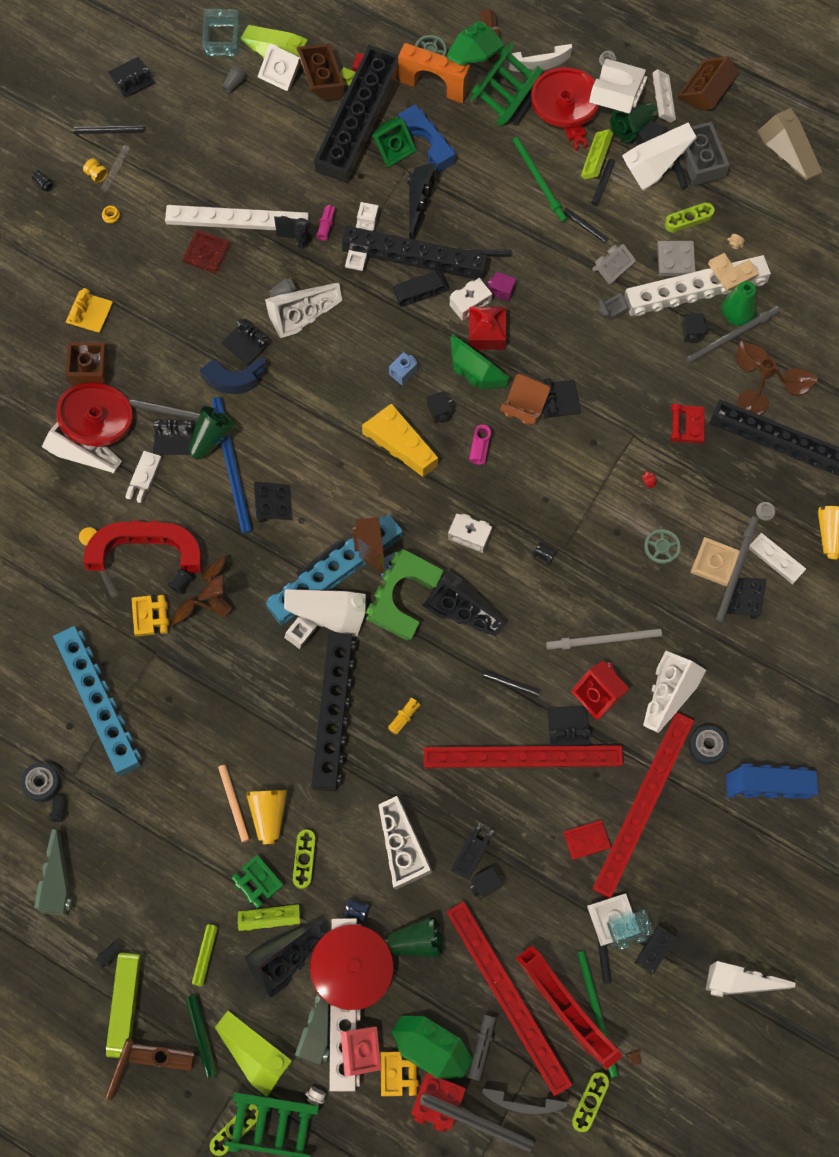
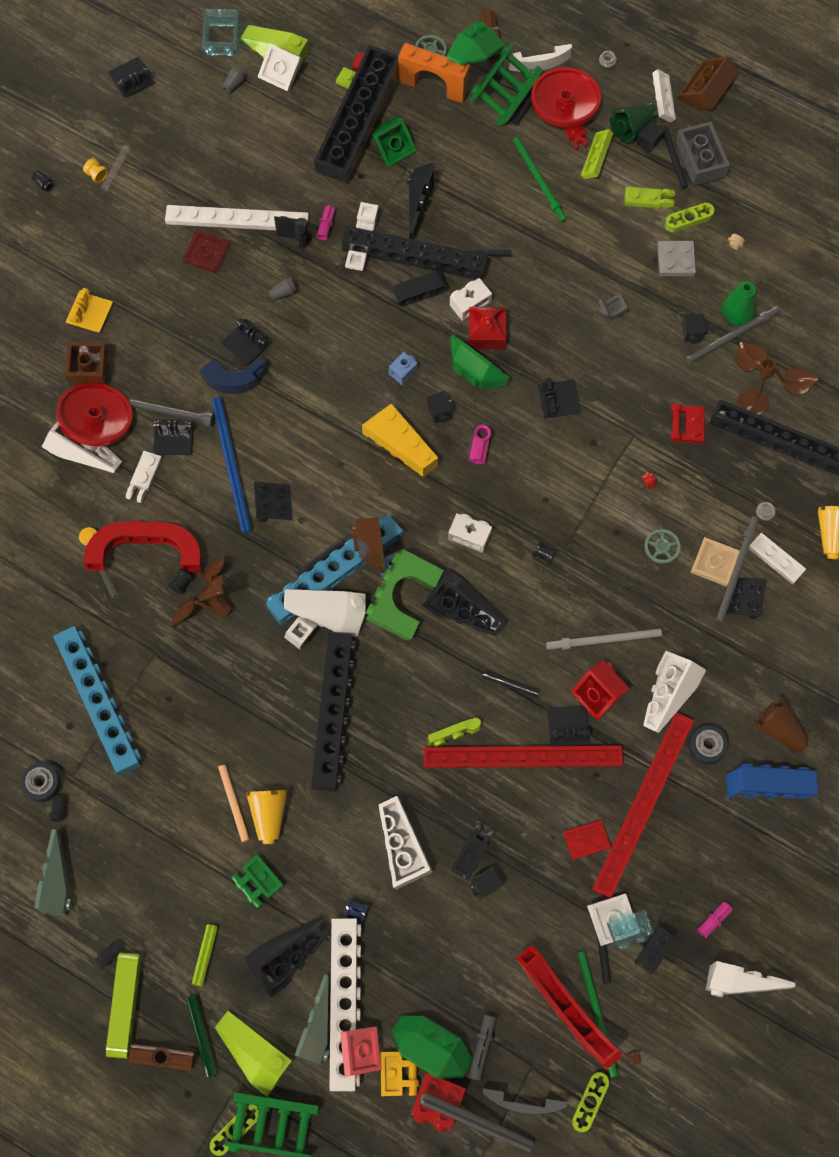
(108, 129): black bar -> none
(108, 211): yellow plate -> none
(119, 1069): reddish brown bar -> none
(143, 615): yellow plate -> none
(209, 432): dark green cone -> none
(268, 917): lime plate -> none
(296, 309): white wedge -> none
(300, 843): lime beam -> none
(315, 1096): white plate -> none
(321, 71): reddish brown slope -> none
(351, 967): red dish -> none
(403, 716): yellow axle -> none
(417, 939): dark green cone -> none
(418, 125): blue arch -> none
(455, 731): none -> lime hinge
(502, 286): magenta brick -> none
(509, 999): red plate -> none
(526, 399): dark orange bracket -> none
(588, 227): black bar -> none
(603, 181): black bar -> none
(614, 263): light grey bracket -> none
(618, 86): white arch -> none
(648, 197): none -> lime hinge
(655, 156): white wedge -> none
(704, 278): white brick -> none
(714, 920): none -> dark pink axle
(729, 275): tan plate -> none
(782, 725): none -> reddish brown cone
(787, 139): dark tan wedge -> none

